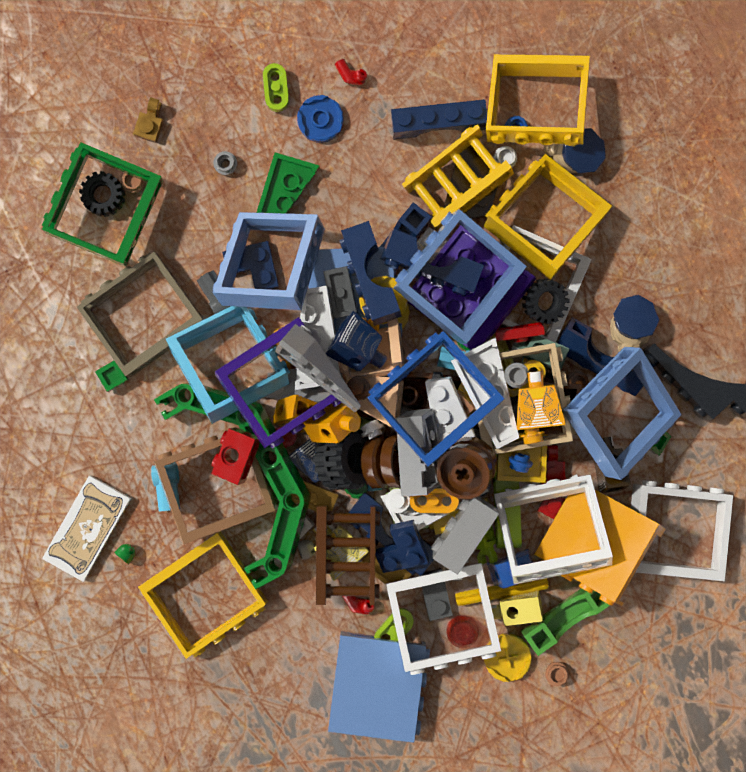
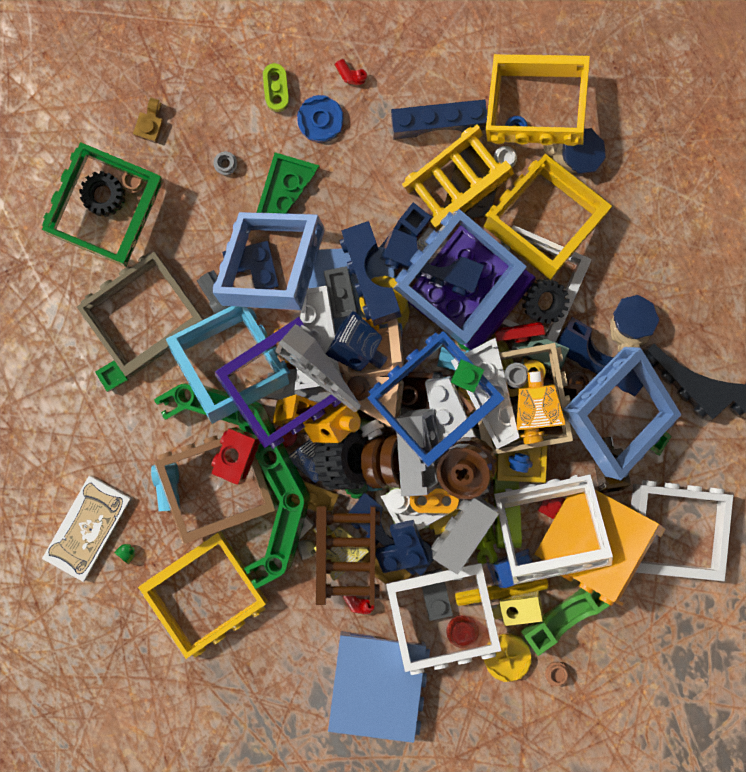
(388, 626): lime plate -> none
(467, 376): none -> green plate
(554, 468): red plate -> none

